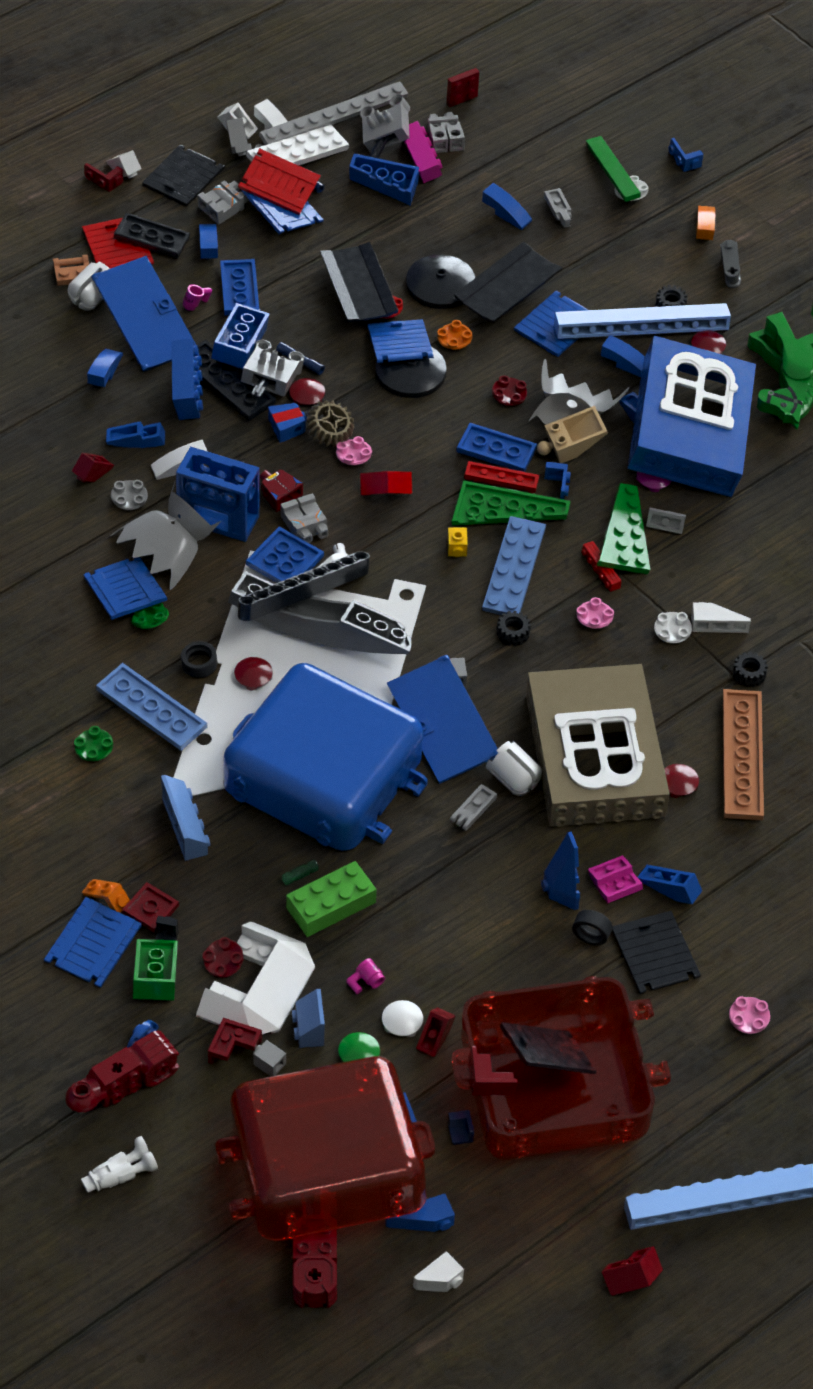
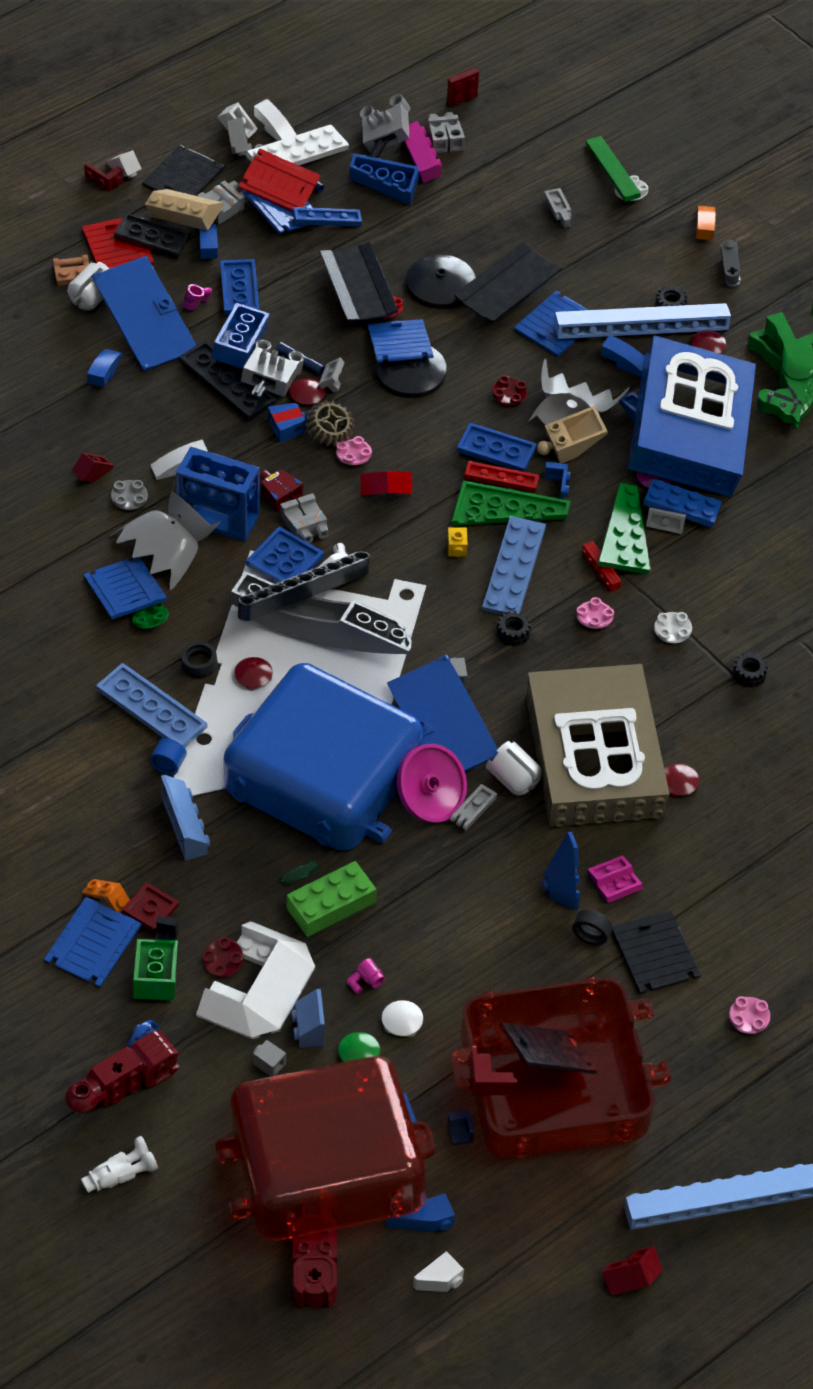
(93, 744): green dish -> none
(136, 435): blue slope -> none
(168, 756): none -> blue piece
(183, 208): none -> tan slope
(186, 379): blue brick -> none
(231, 1034): dark red panel -> none
(327, 216): none -> blue plate
(330, 375): none -> light grey hinge
(333, 114): light grey plate -> none
(431, 783): none -> dark pink dish
(435, 1031): dark red slope -> none
(454, 335): orange dish -> none
(506, 206): blue slope -> none
(672, 883): blue slope -> none
(678, 500): none -> blue plate
(685, 161): blue bracket -> none
(714, 618): white slope -> none
(743, 754): nougat plate -> none

